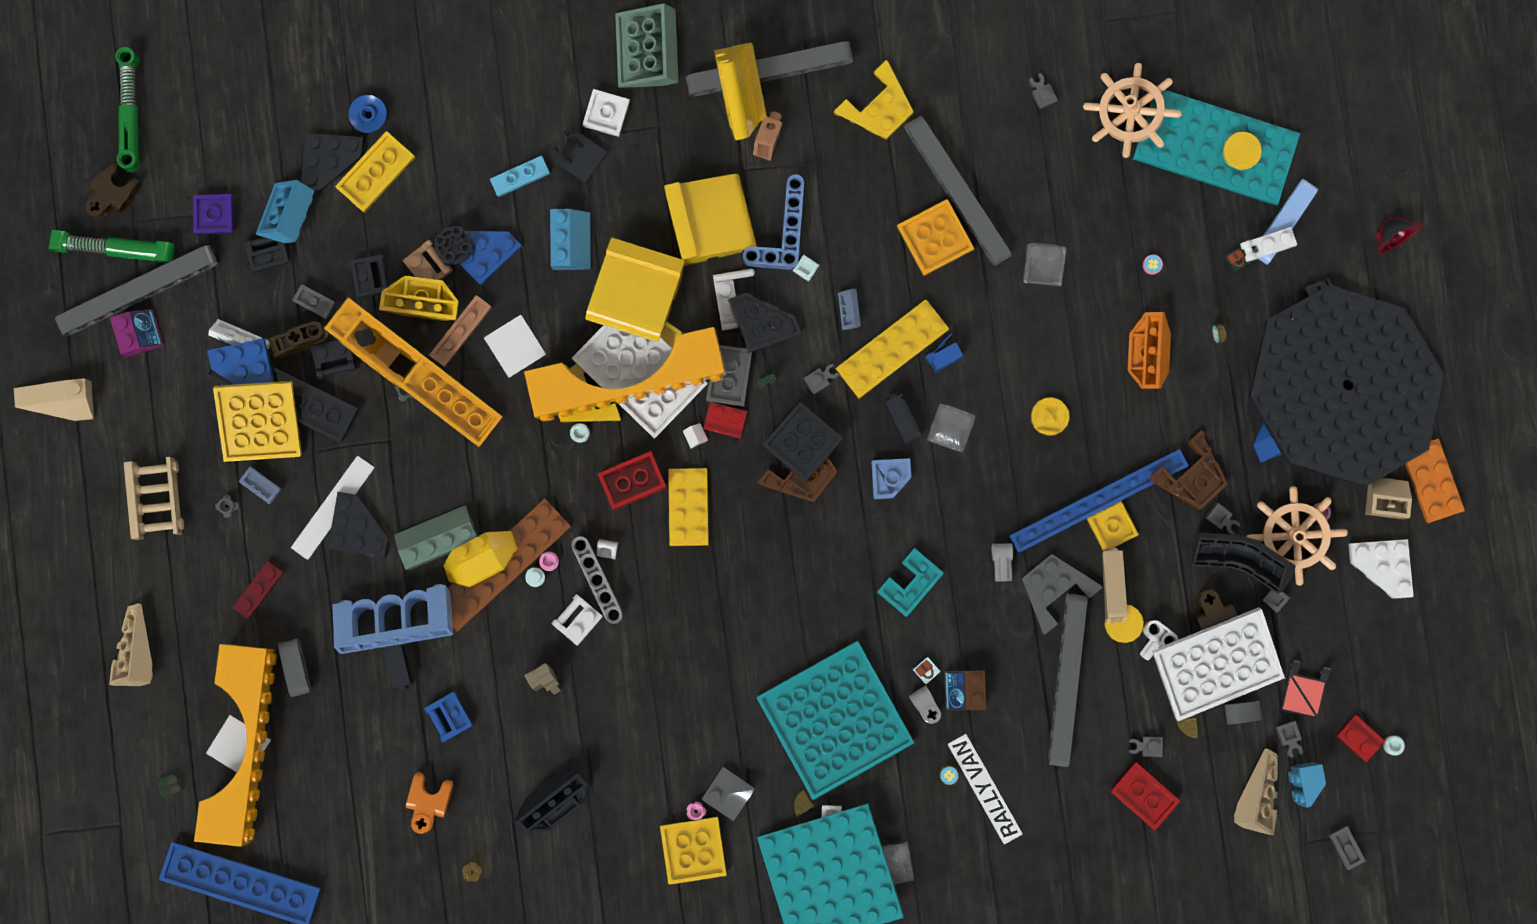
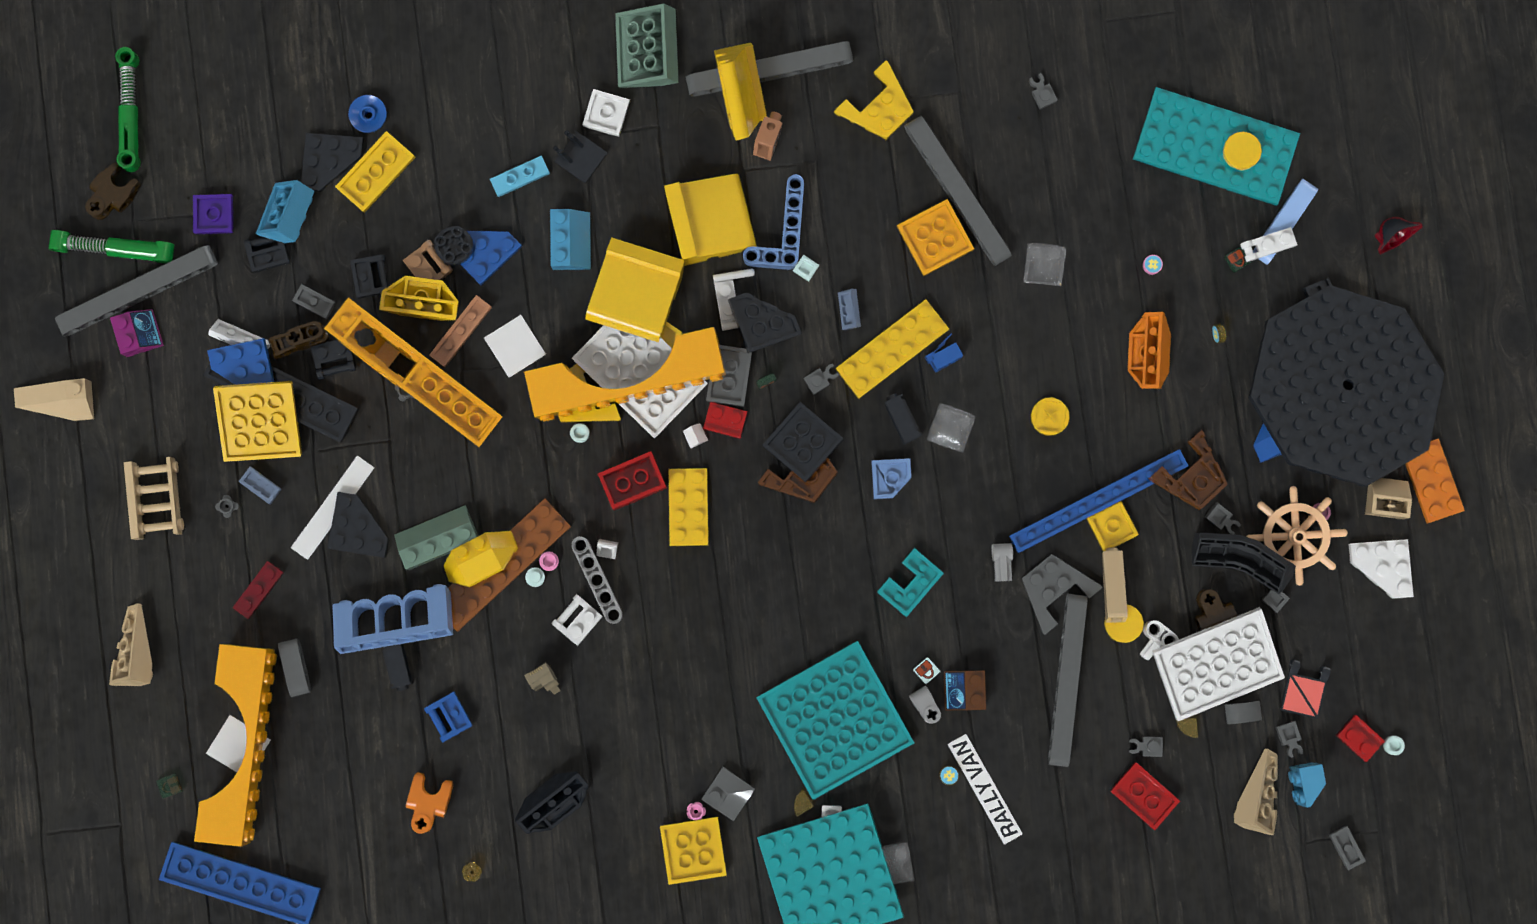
(1132, 110): light nougat piece -> none

